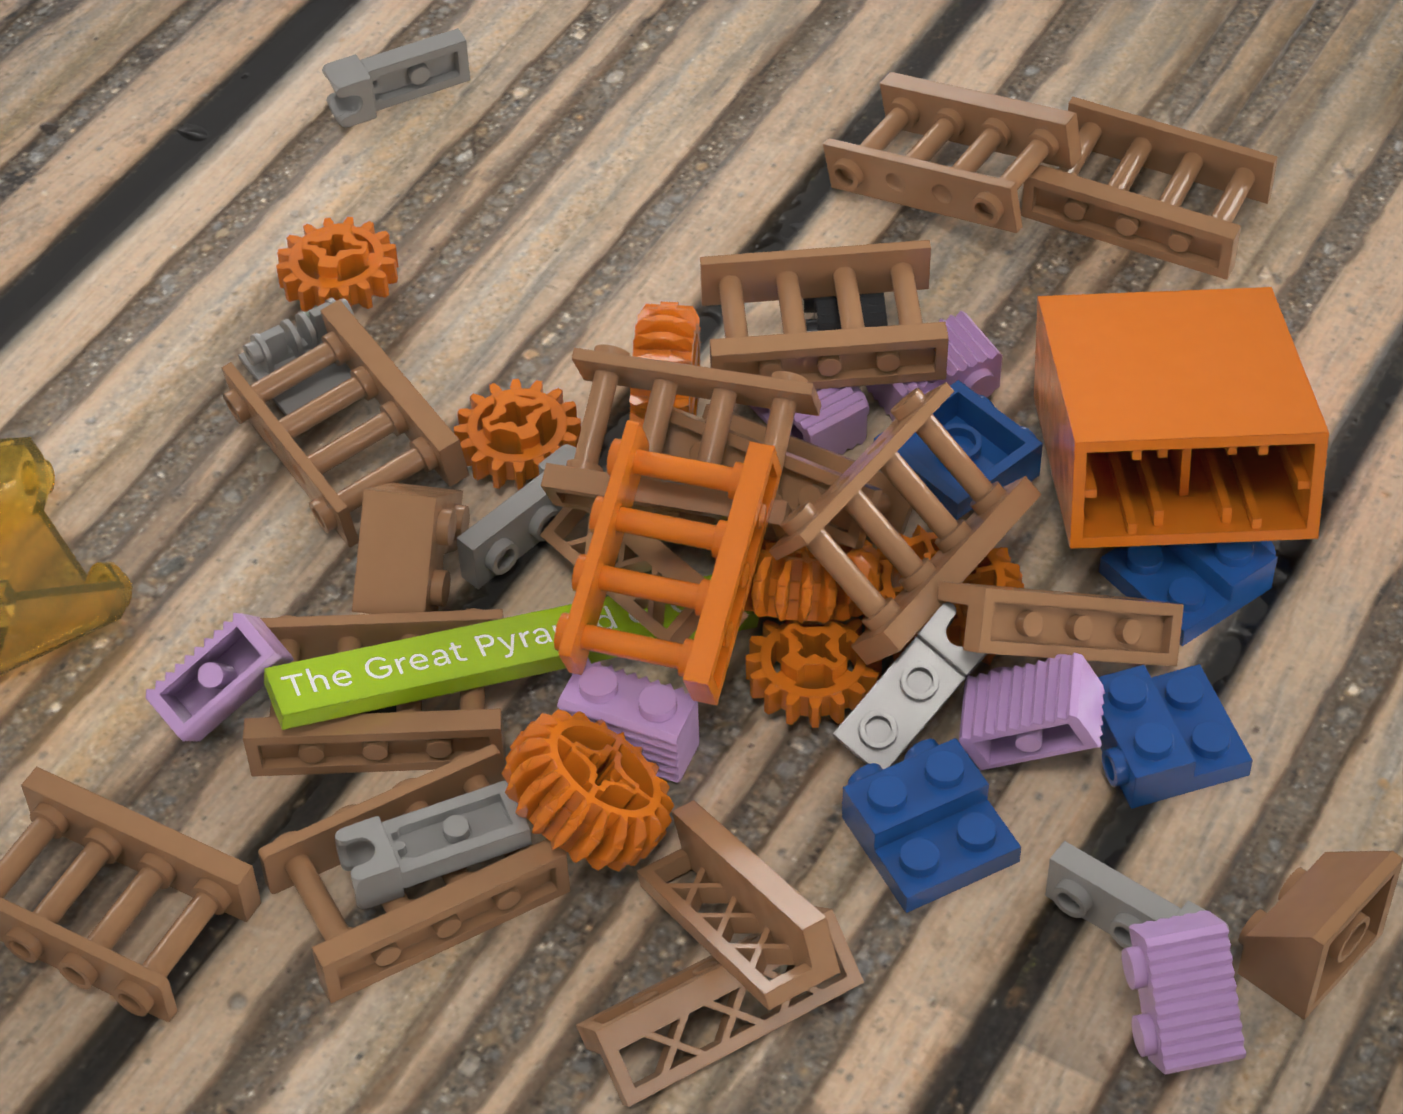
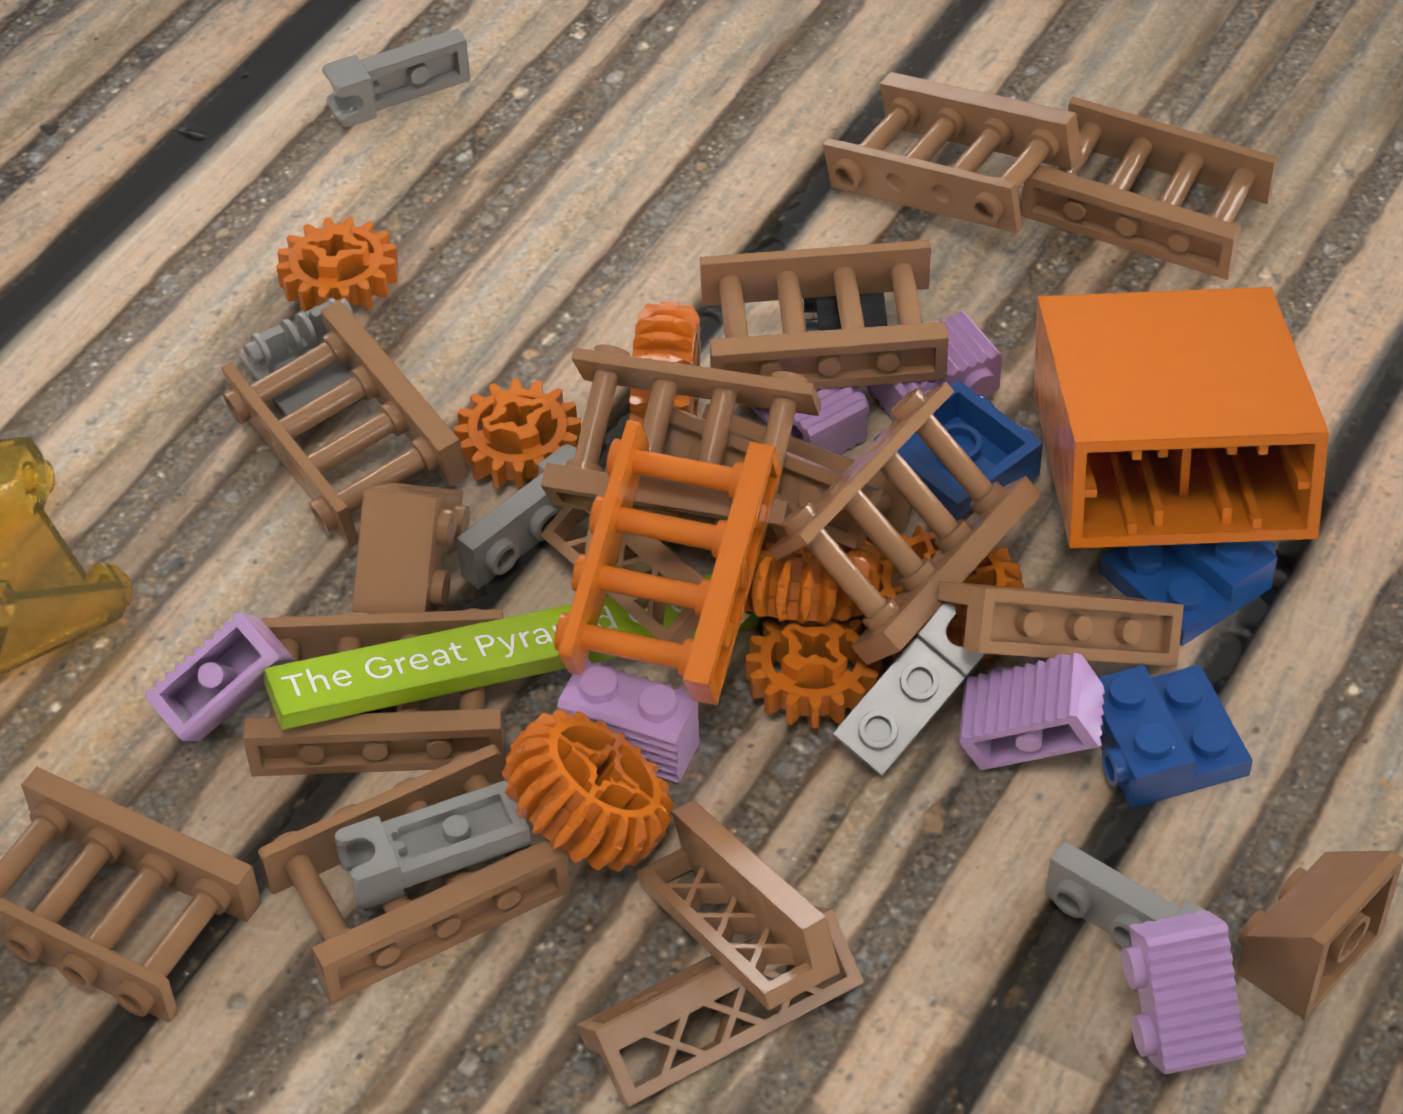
(928, 823): blue plate -> none

